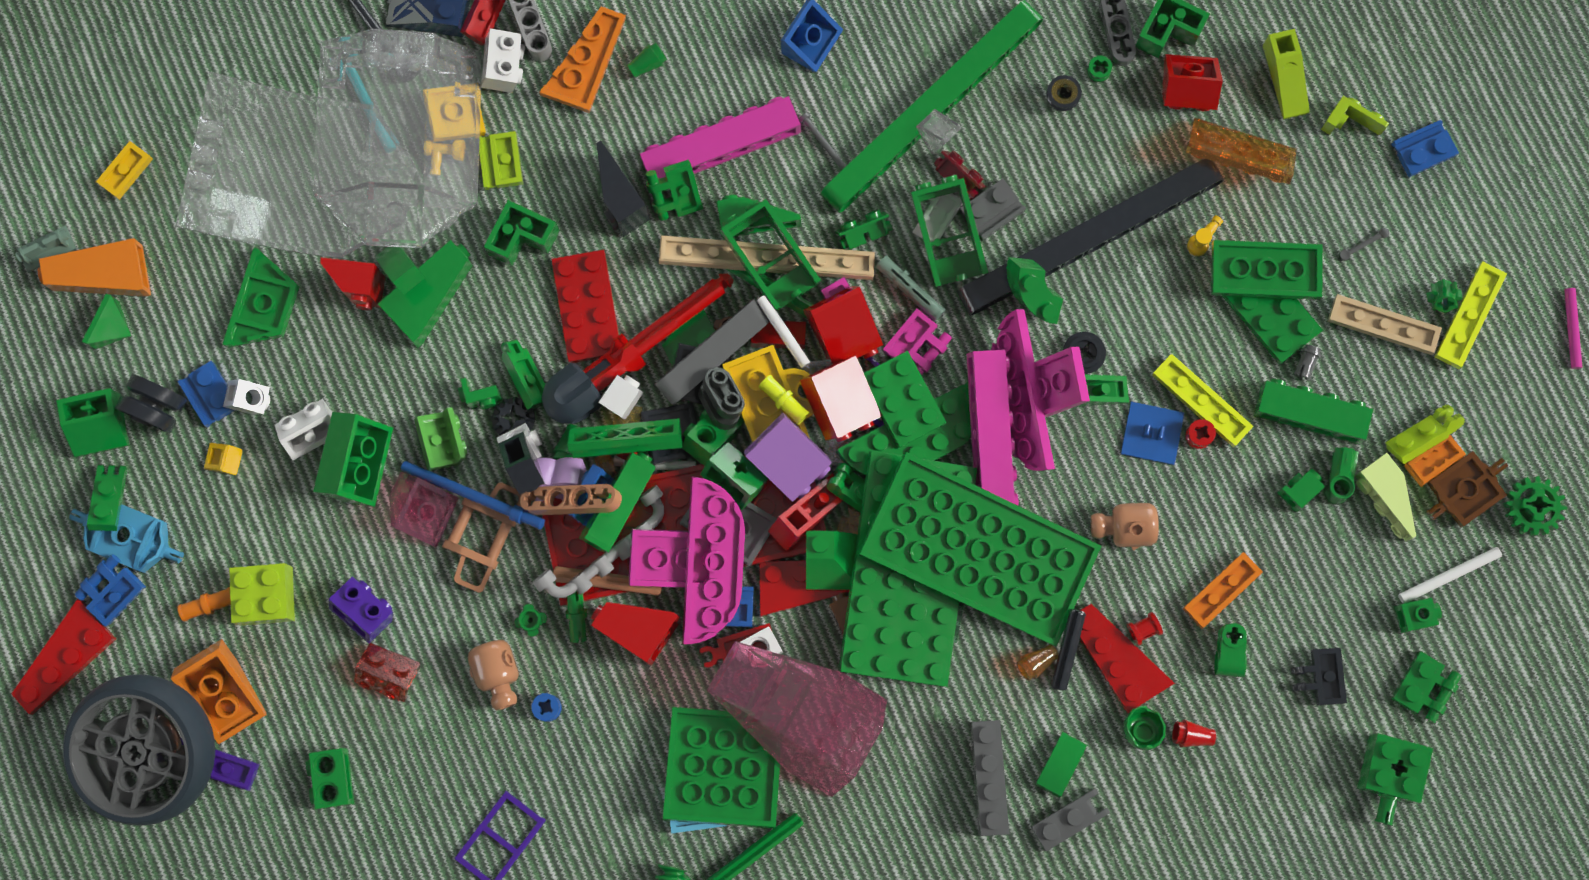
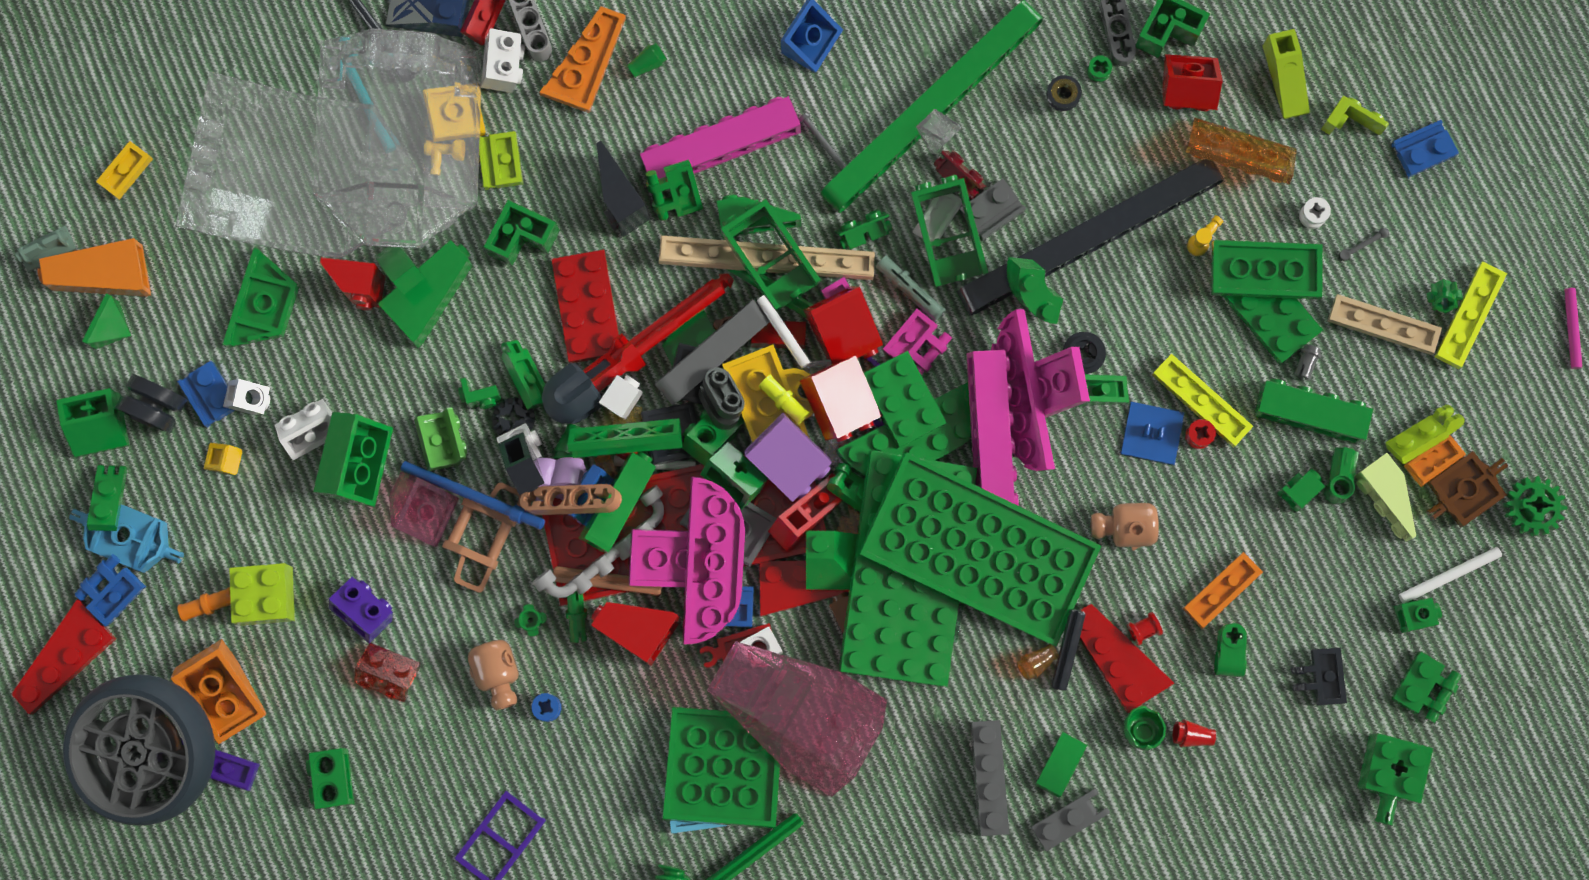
(1312, 218): none -> white wheel

